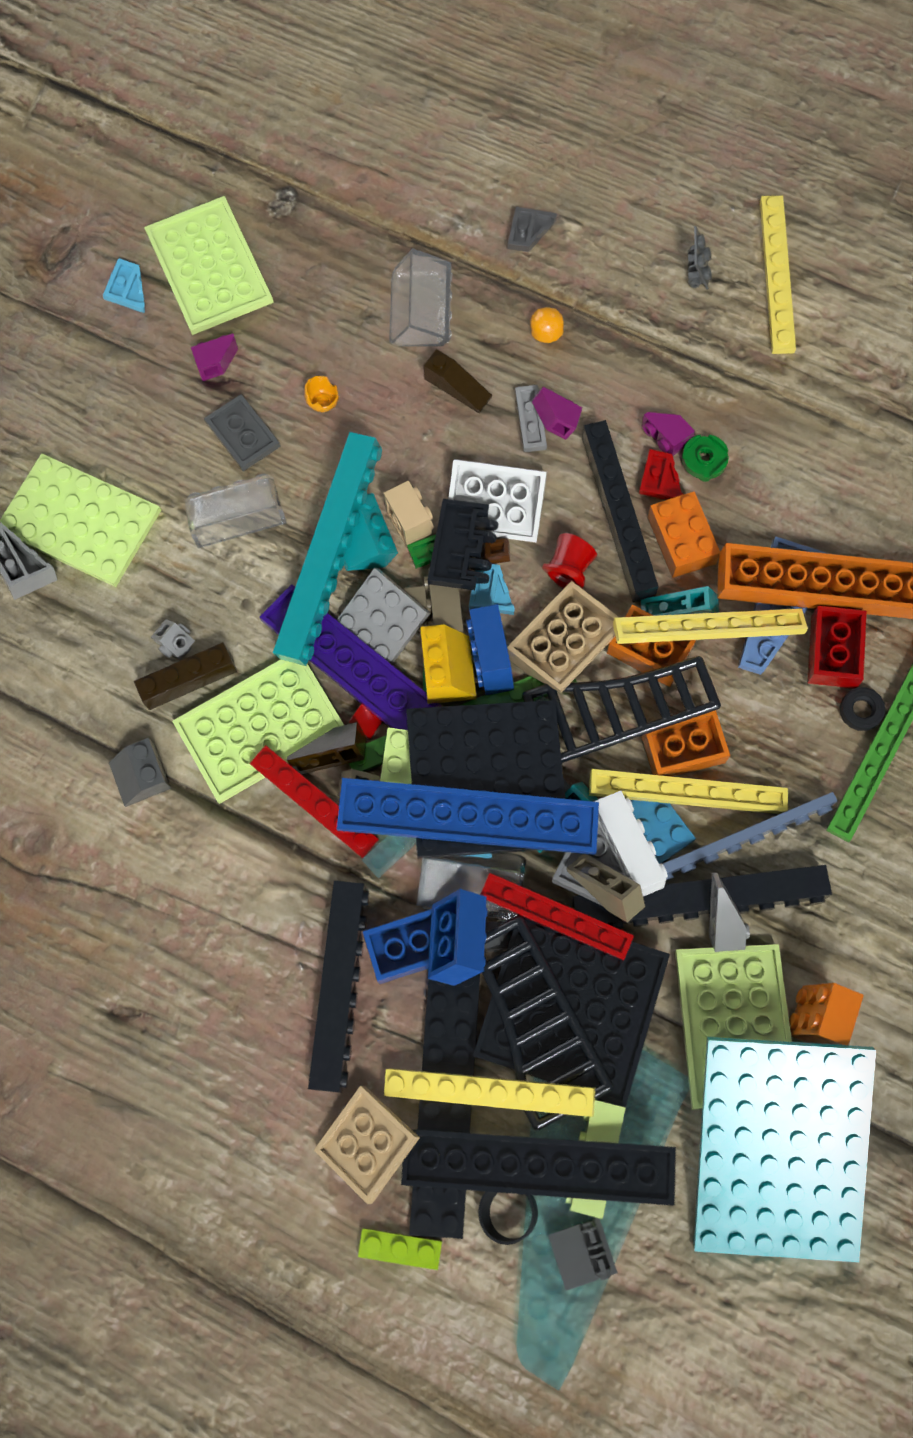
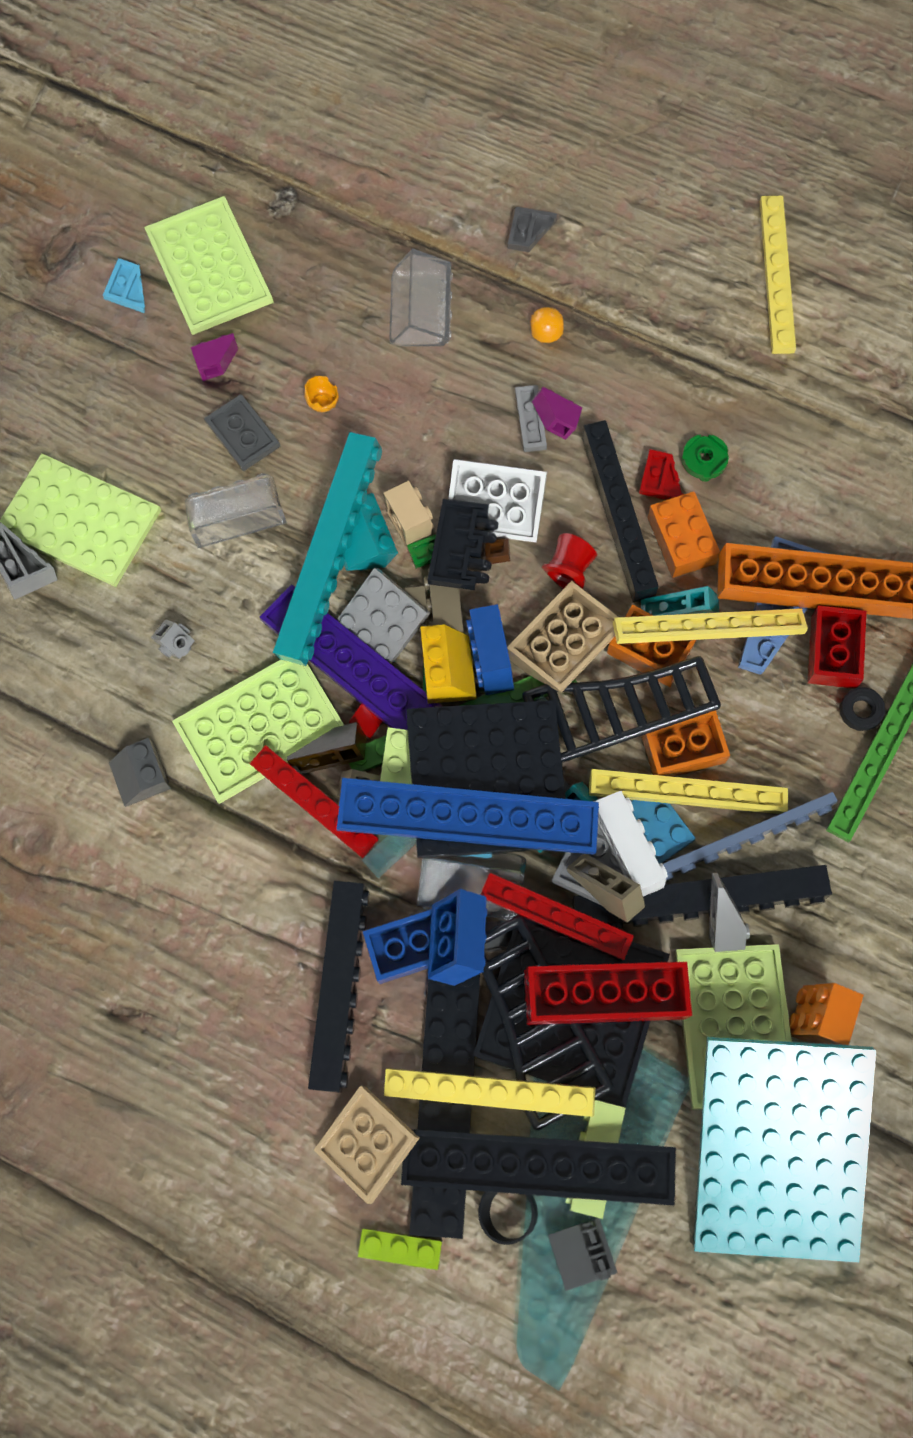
(185, 676): dark brown brick -> none
(455, 381): dark brown slope -> none
(492, 593): medium azure wing -> none
(607, 993): none -> red brick
(668, 431): magenta slope -> none
(698, 259): dark grey hinge -> none

